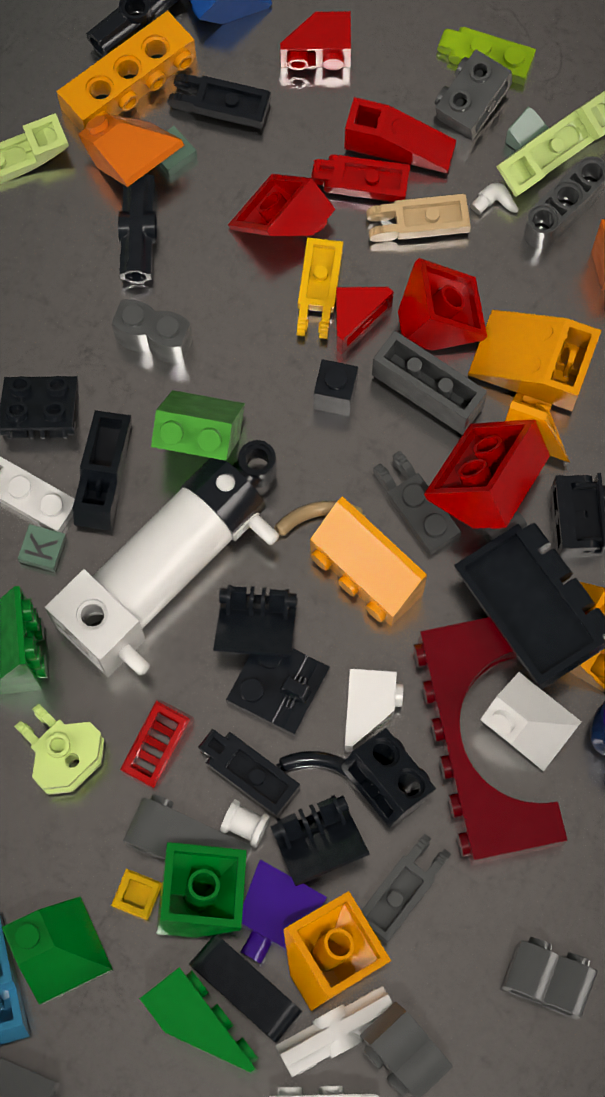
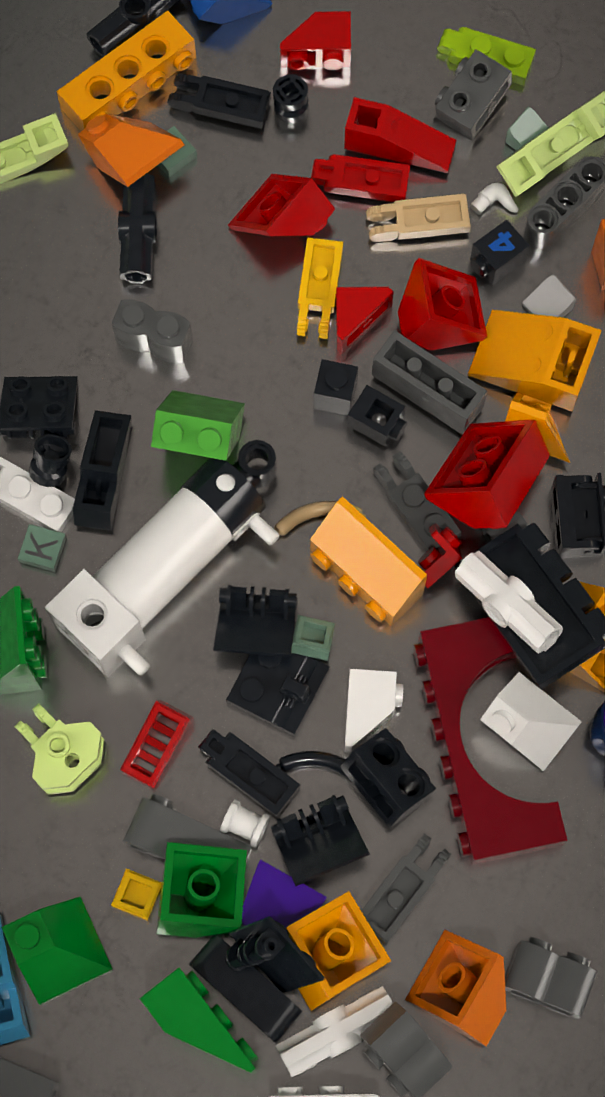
(50, 460): none -> black wheel
(269, 947): none -> black hinge
(293, 106): none -> black wheel
(312, 637): none -> sand green tile
(376, 405): none -> black brick
(438, 562): none -> red bracket
(462, 987): none -> orange slope
(499, 252): none -> black brick
(508, 602): none -> white piece
(550, 299): none -> light grey slope

